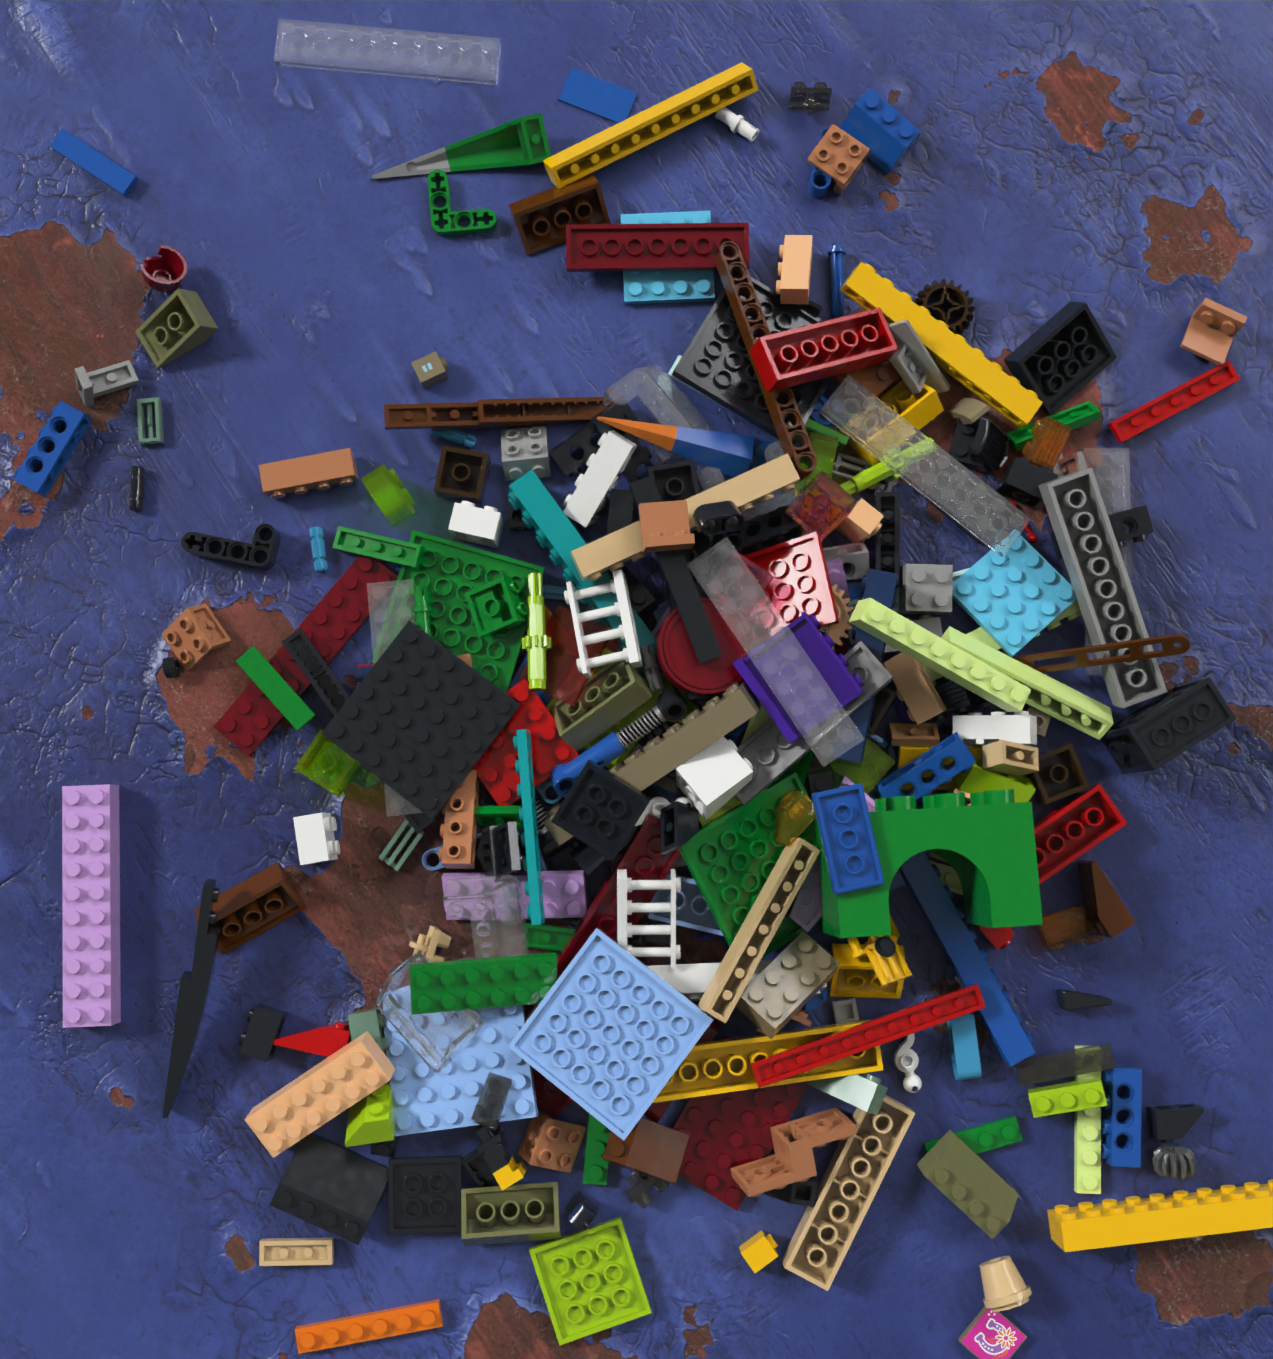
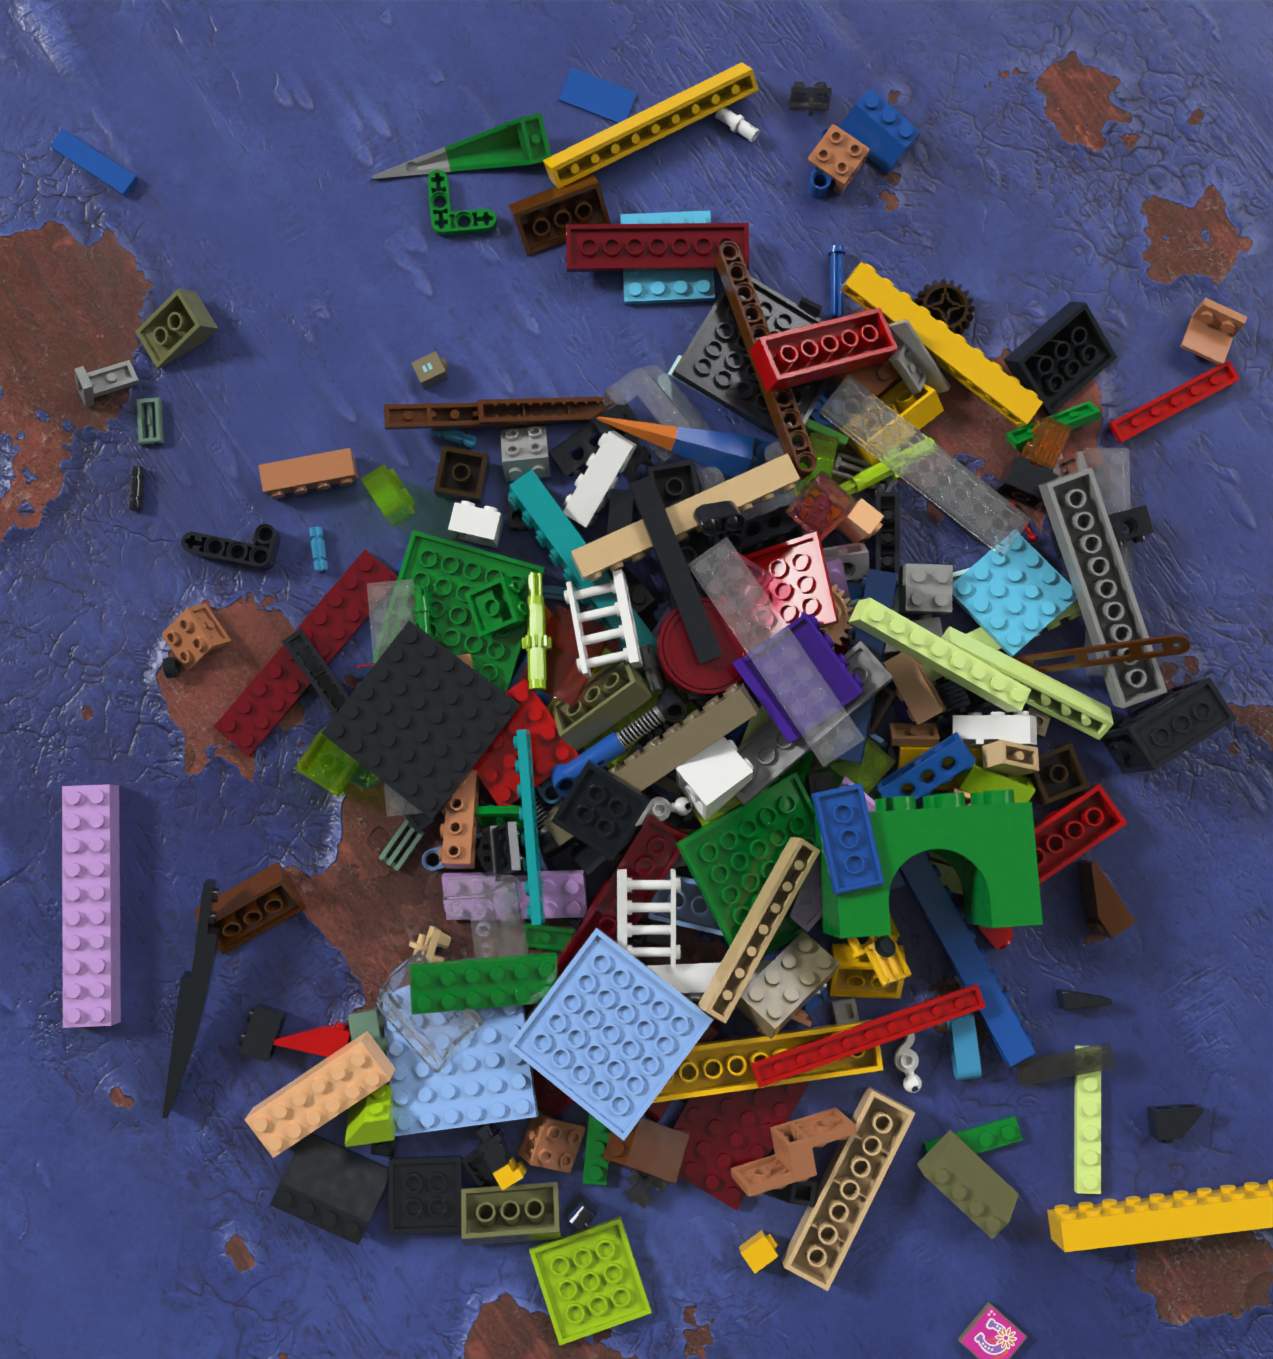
(55, 461): blue brick -> none
(164, 272): dark red helmet -> none
(276, 688): green tile -> none
(296, 1251): tan plate -> none
(316, 838): white brick -> none
(369, 1326): orange plate -> none
(378, 547): green plate -> none
(387, 51): clear plate -> none
(491, 1101): clear smoke slope -> none
(665, 526): nougat bracket -> none
(678, 826): black slope -> none
(793, 816): clear yellow slope -> none
(795, 269): light nougat brick -> none
(854, 1089): slope -> none
(968, 410): dark tan slope -> none
(980, 445): black piece -> none
(1003, 1285): tan piece -> none
(1064, 926): clear orange brick -> none
(1067, 1097): lime brick -> none
(1129, 1152): blue brick -> none
(1174, 1162): dark grey gear -> none

